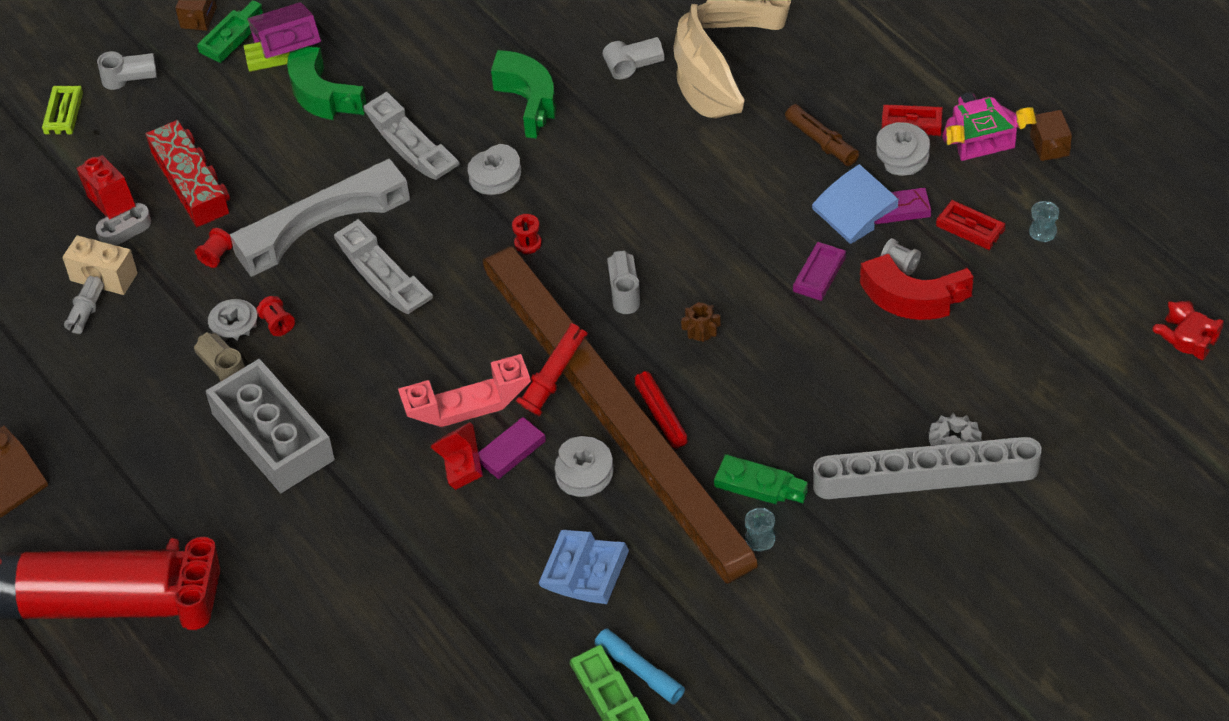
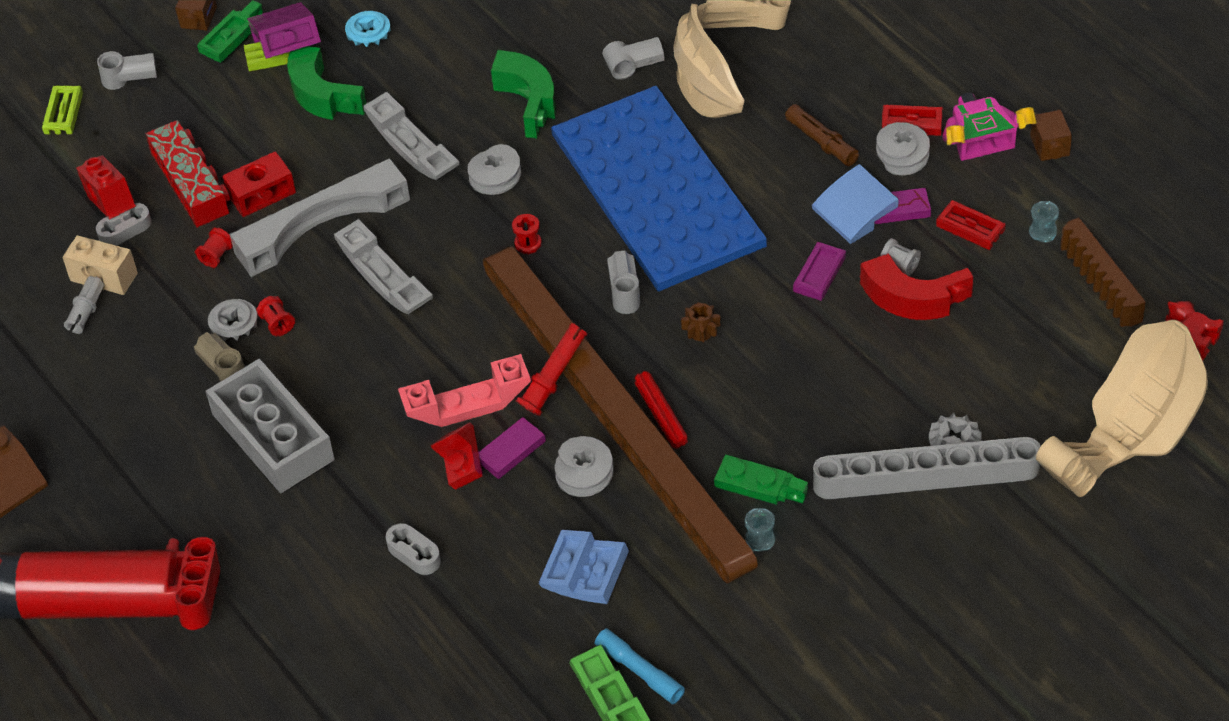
(259, 184): none -> red brick
(365, 21): none -> medium azure gear
(416, 544): none -> light grey beam
(658, 188): none -> blue plate
(1103, 272): none -> reddish brown gear
(1137, 409): none -> tan piece

